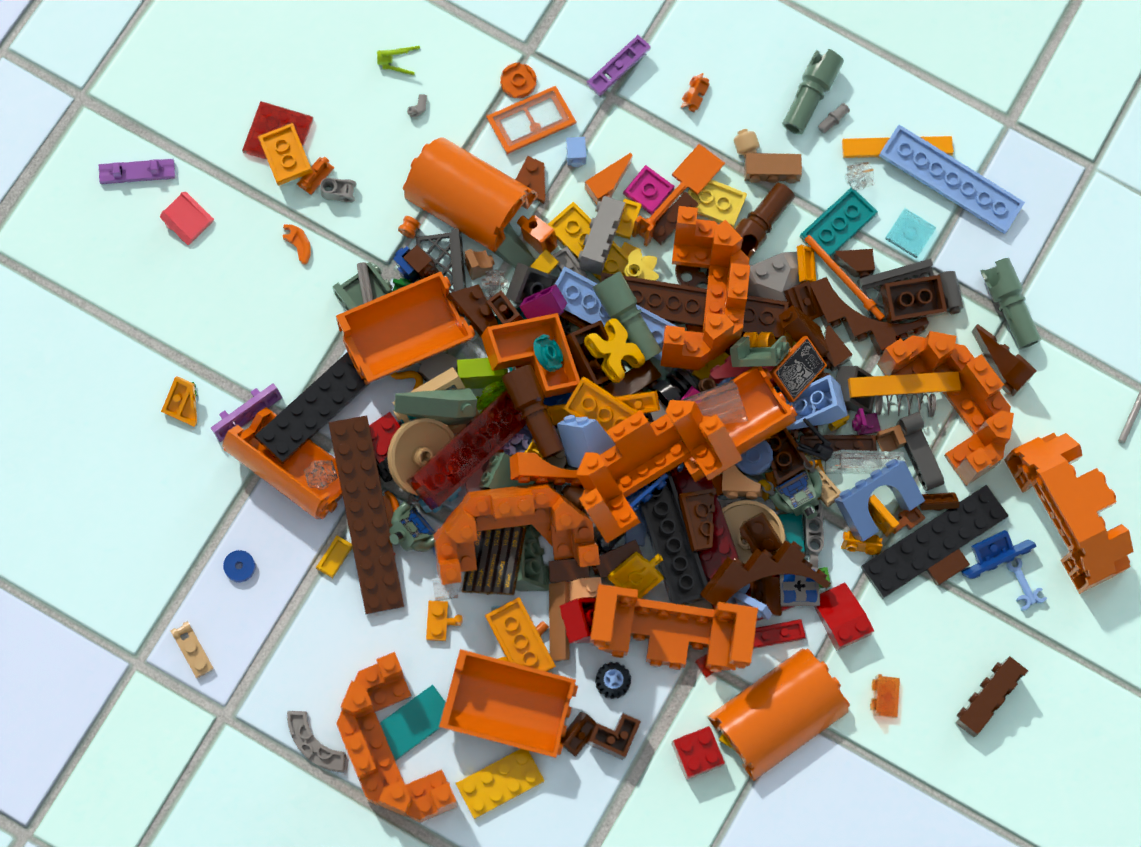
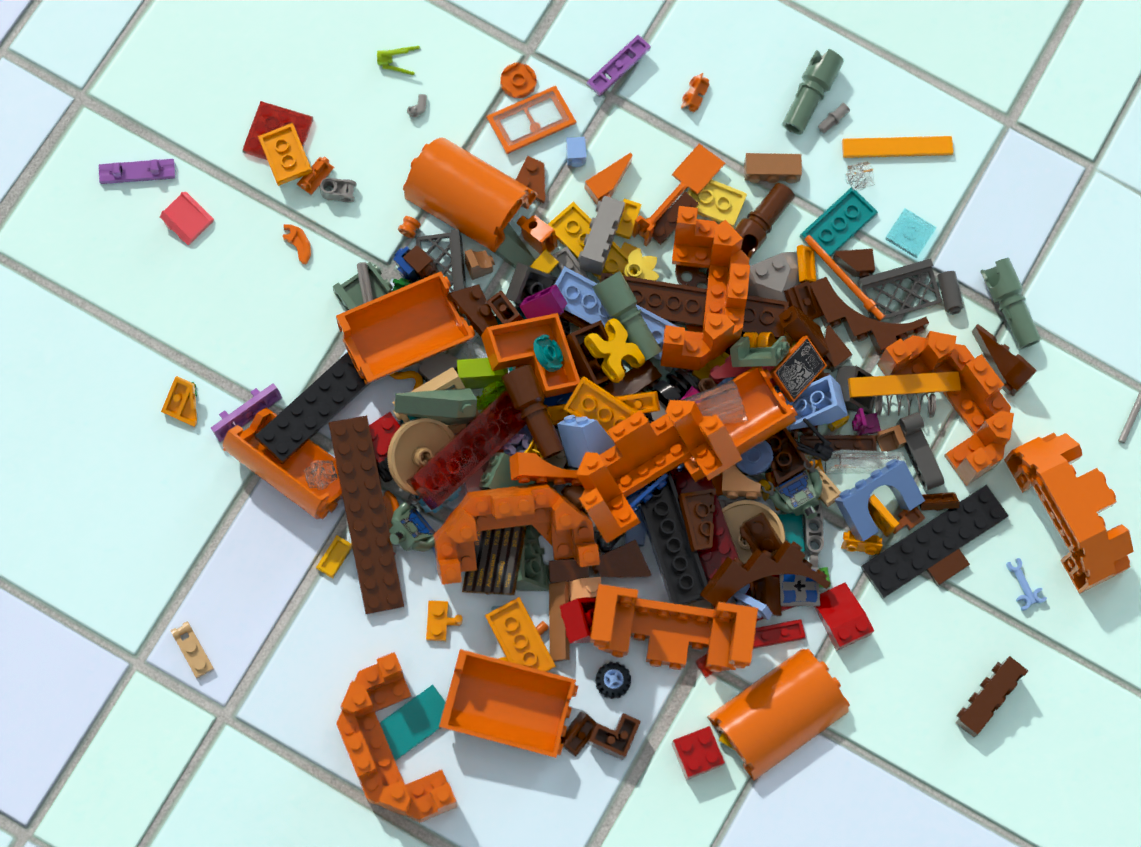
(233, 559): blue piece -> none
(310, 746): light grey tile -> none
(446, 591): clear brick -> none
(494, 282): clear brick -> none
(499, 782): yellow plate -> none
(637, 574): yellow plate -> none
(649, 189): dark pink tile -> none
(746, 142): tan head -> none
(885, 696): clear orange bracket -> none
(913, 299): reddish brown brick -> none
(951, 179): light blue plate -> none
(995, 551): blue bracket -> none

